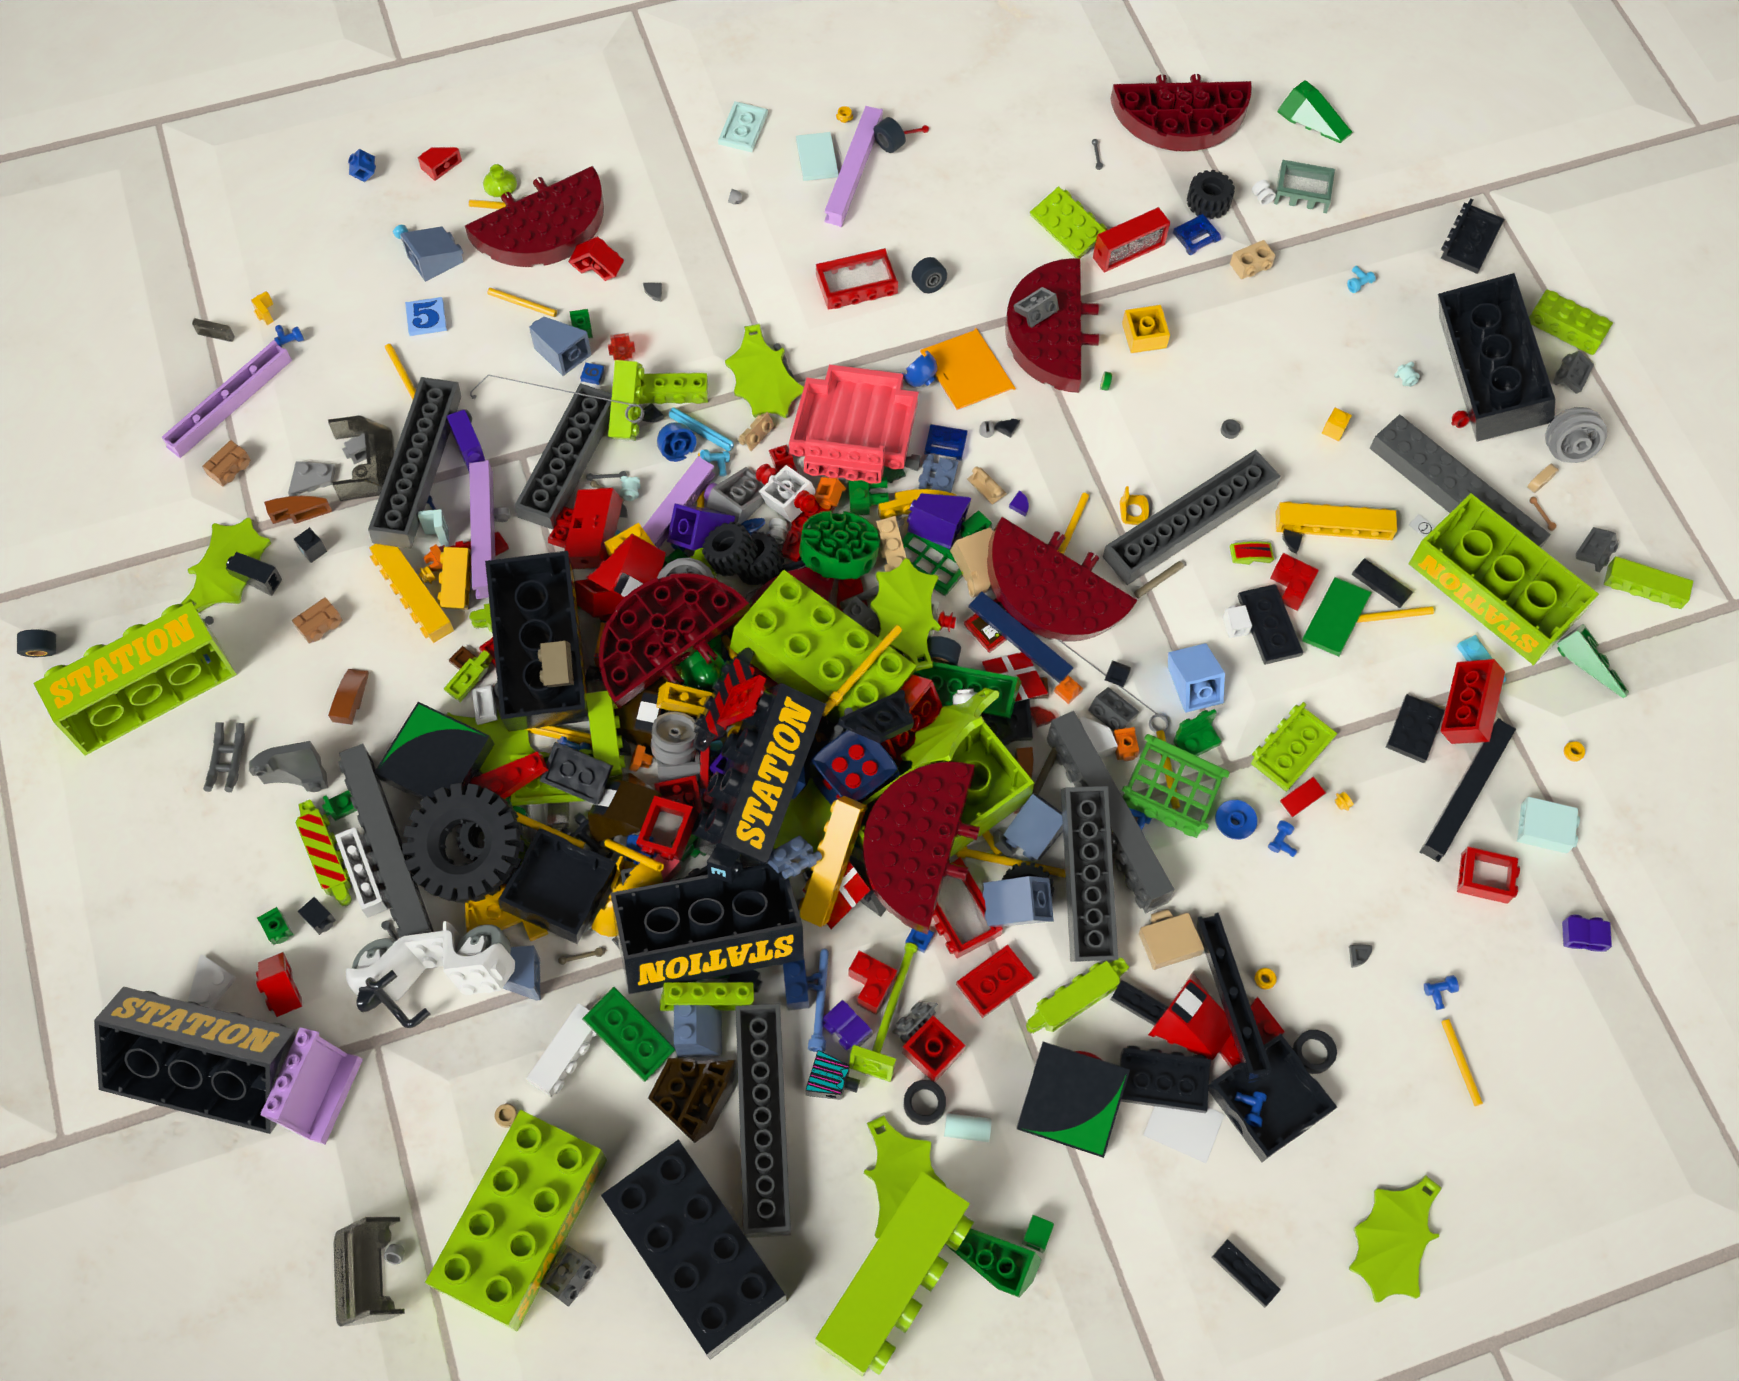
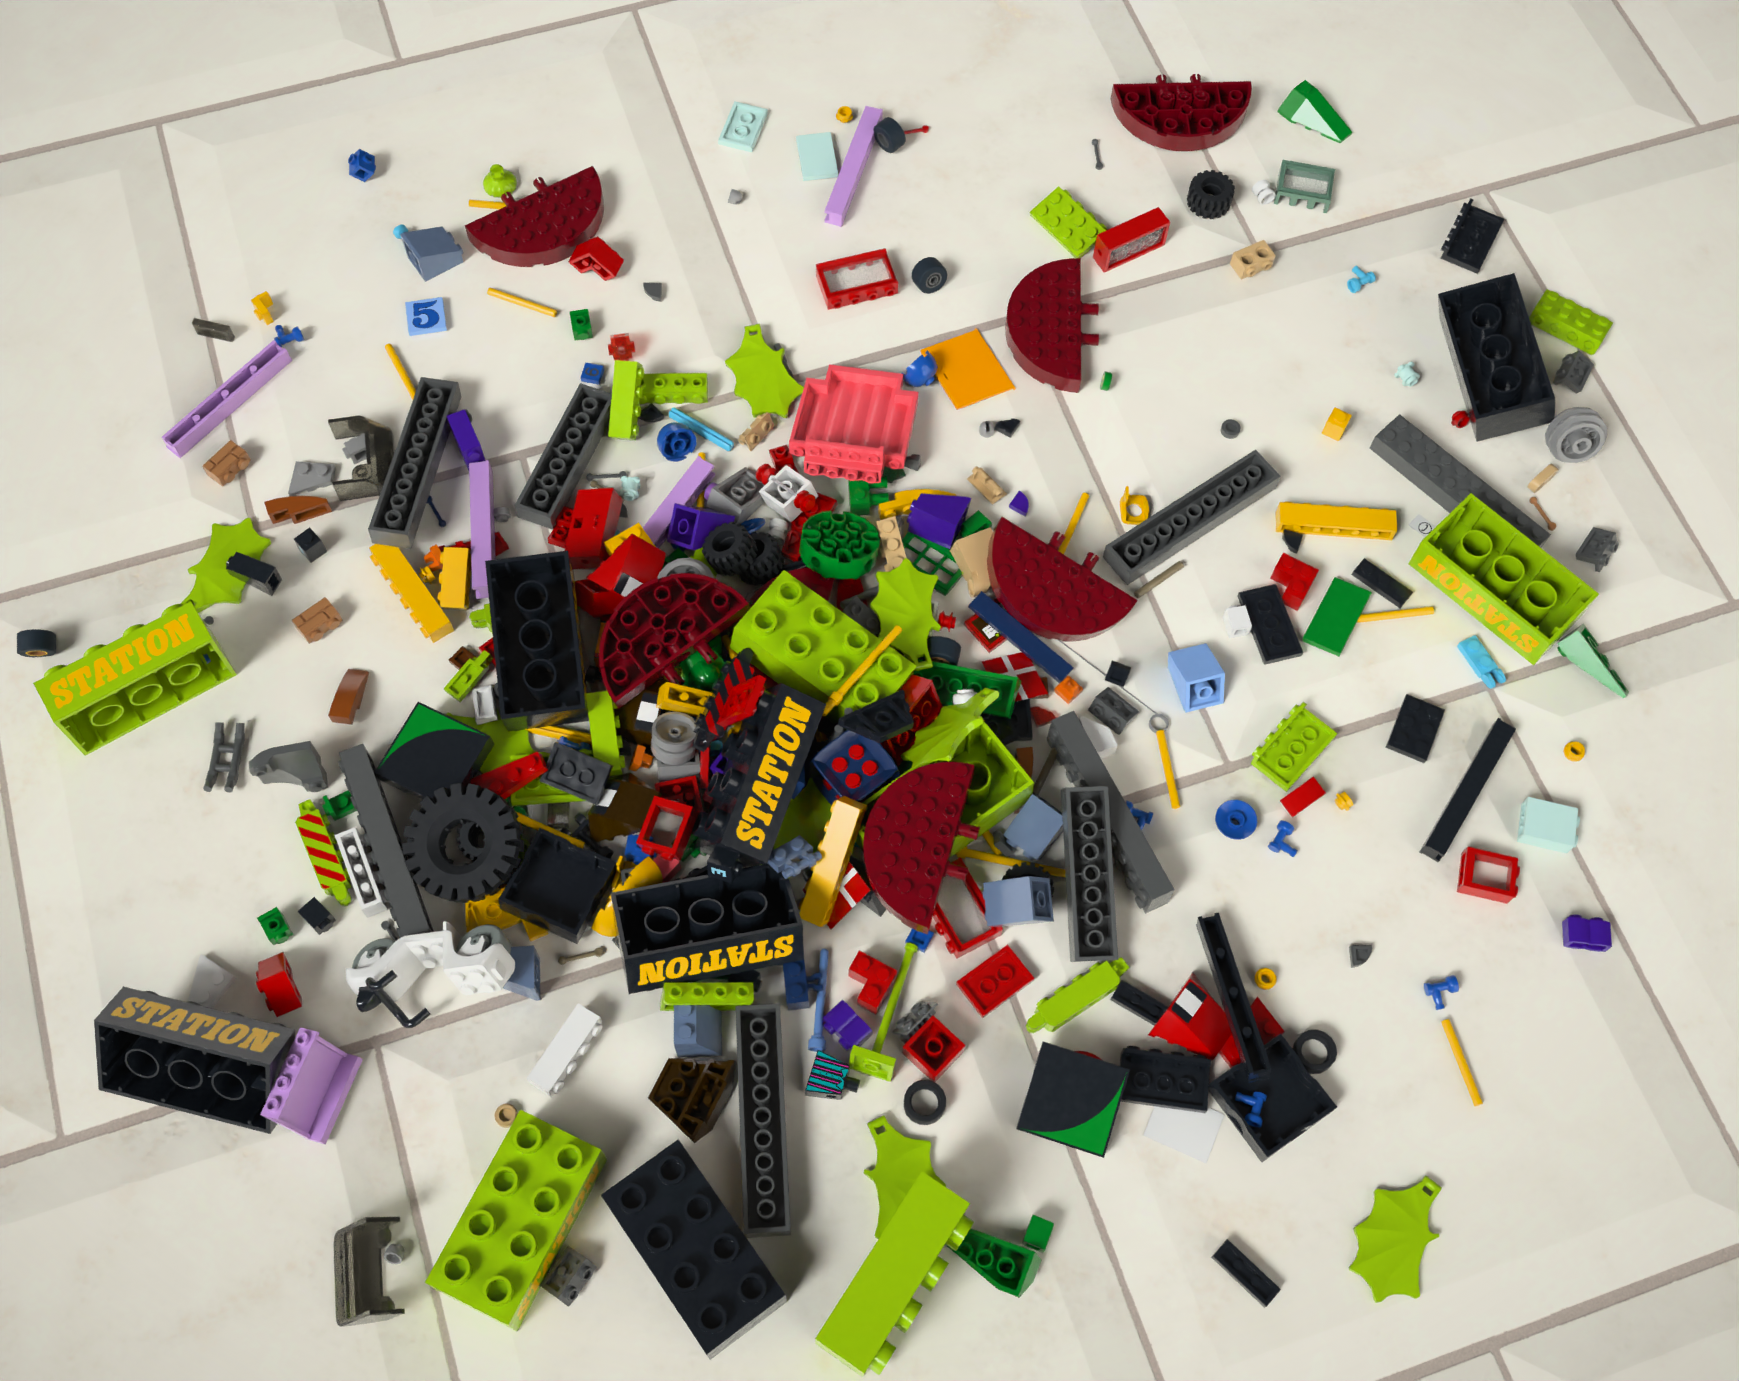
(435, 523): light aqua panel -> none
(439, 160): red slope -> none
(556, 664): dark tan brick -> none
(560, 343): sand blue slope -> none
(626, 411): light grey piece -> none
(629, 1034): green tile -> none
(634, 855): yellow piece -> none
(721, 459): medium azure piece -> none
(829, 492): orange brick -> none
(944, 476): sand blue plate -> none
(948, 438): clear blue plate -> none
(967, 1127): light aqua brick -> none
(1037, 306): dark grey bracket -> none
(1123, 751): orange brick -> none
(1145, 329): yellow brick -> none
(1162, 812): bright green window -> none
(1170, 939): tan piece -> none
(1194, 229): clear blue plate -> none
(1197, 734): green bracket -> none
(1251, 551): slope -> none
(1472, 701): red brick -> none
(1648, 582): lime brick -> none

